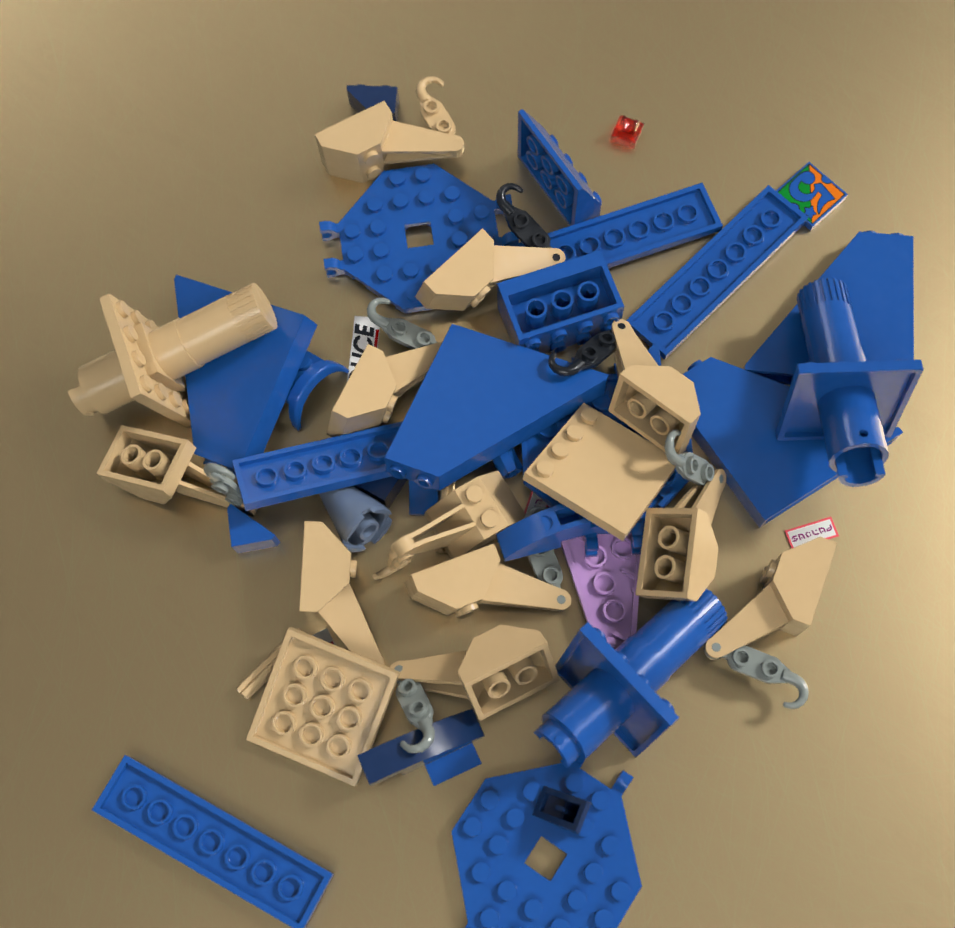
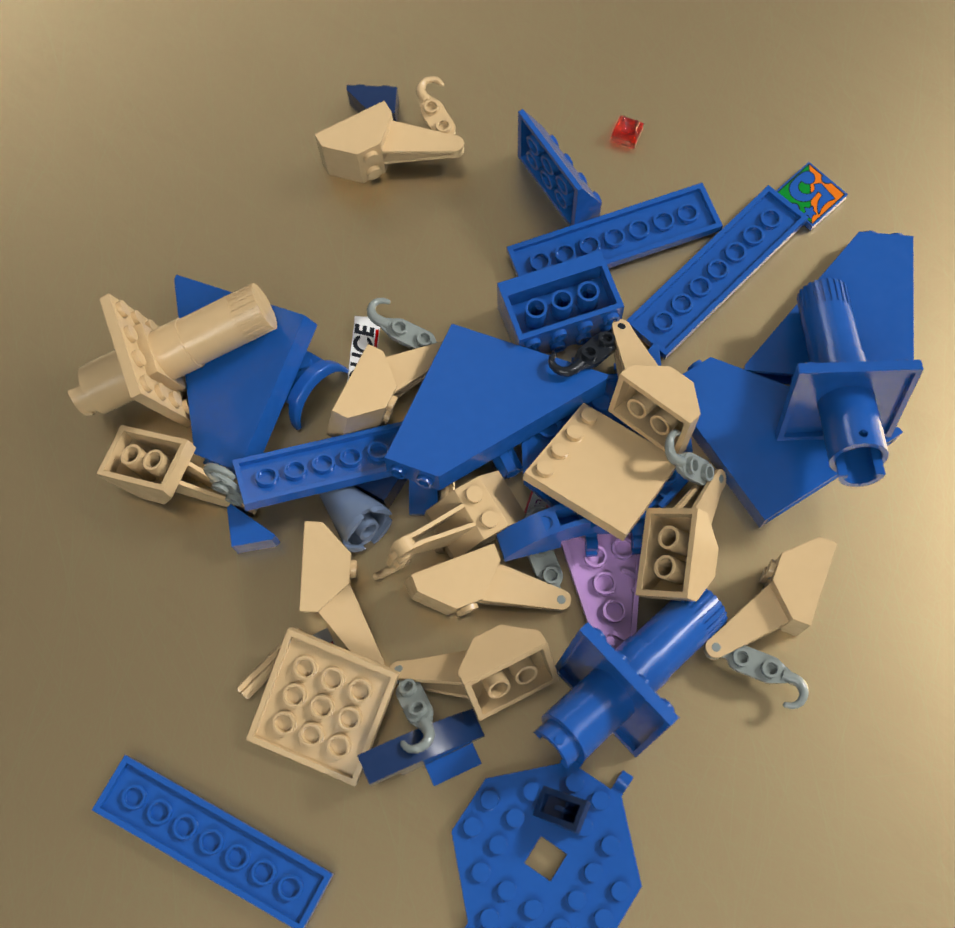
(403, 198): blue plate -> none
(481, 264): tan slope -> none
(804, 533): white sticker -> none

